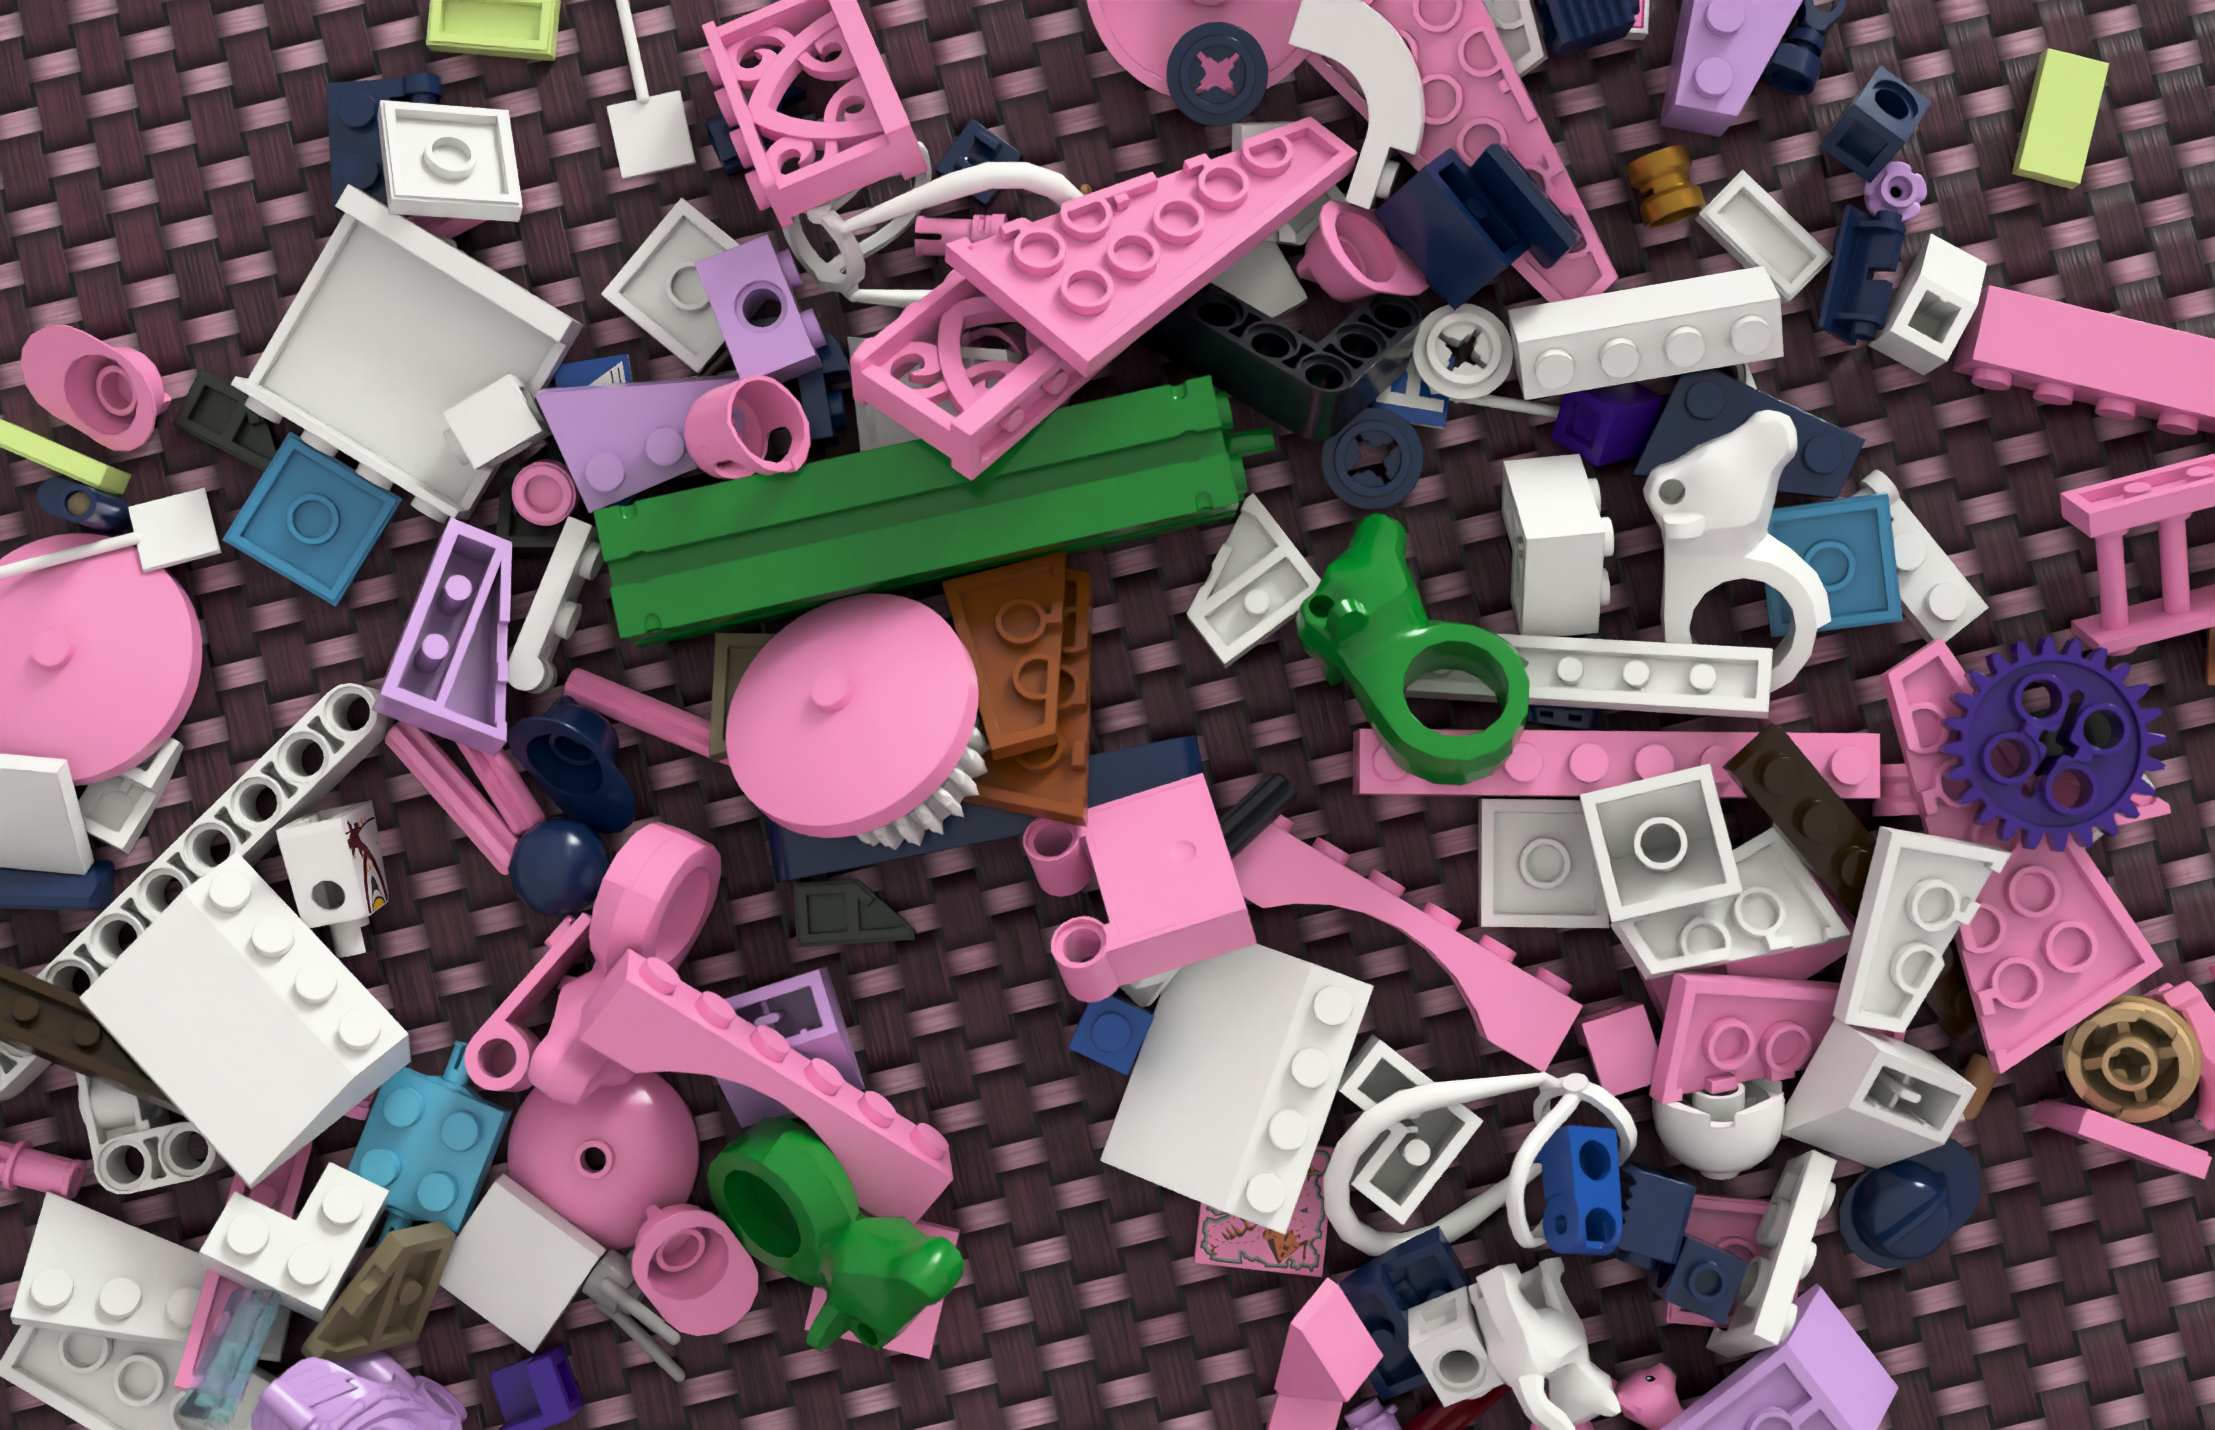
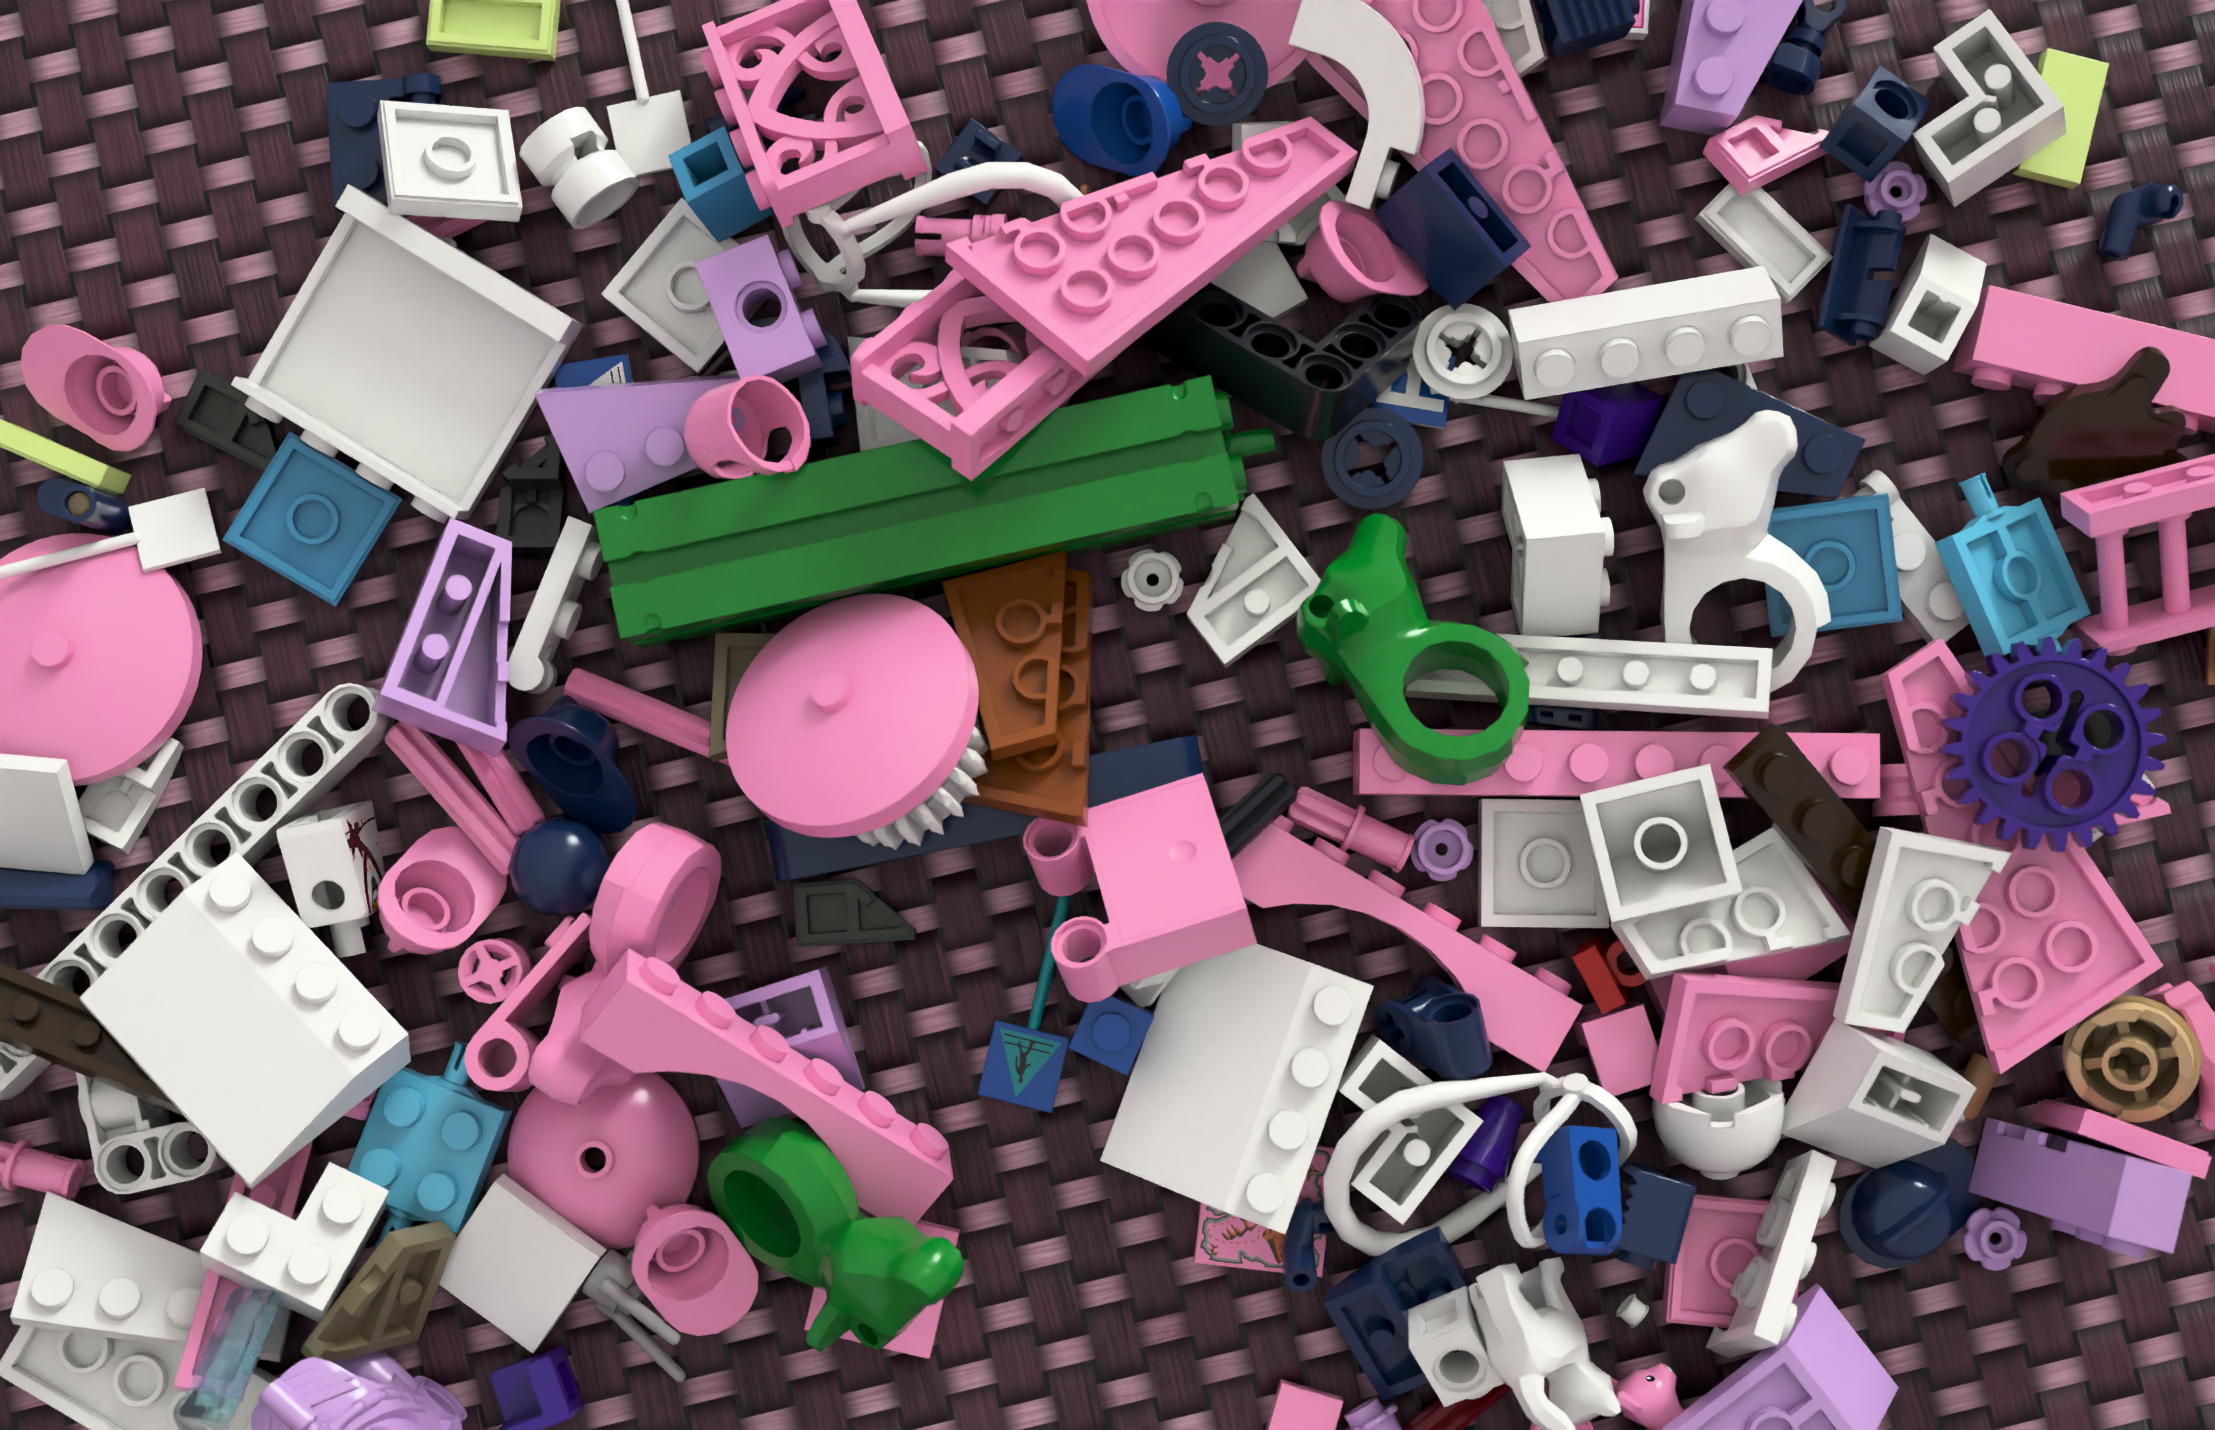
(438, 893): none -> bright pink piece
(483, 975): none -> bright pink wheel
(495, 424): white brick -> none
(545, 492): bright pink tile -> none
(573, 158): none -> white wheel
(717, 185): none -> dark azure brick
(1023, 1061): none -> piece
(1117, 118): none -> blue piece
(1164, 567): none -> white plate
(1298, 1244): none -> dark blue arm
(1326, 1349): bright pink slope -> none
(1351, 828): none -> bright pink axle
(1438, 1029): none -> dark blue piece
(1458, 853): none -> lavender plate
(1490, 1149): none -> dark purple cone
(1526, 205): dark blue slope -> none
(1604, 974): none -> red tile
(1632, 1311): none -> white piece
(1665, 186): pearl gold wheel -> none
(1701, 1280): dark blue brick -> none
(1761, 152): none -> bright pink tile
(1980, 1227): none -> lavender plate
(2000, 115): none -> white brick
(2011, 572): none -> medium azure plate
(2082, 1187): none -> lavender wedge
(2100, 431): none -> dark brown tile
(2136, 210): none -> dark blue arm

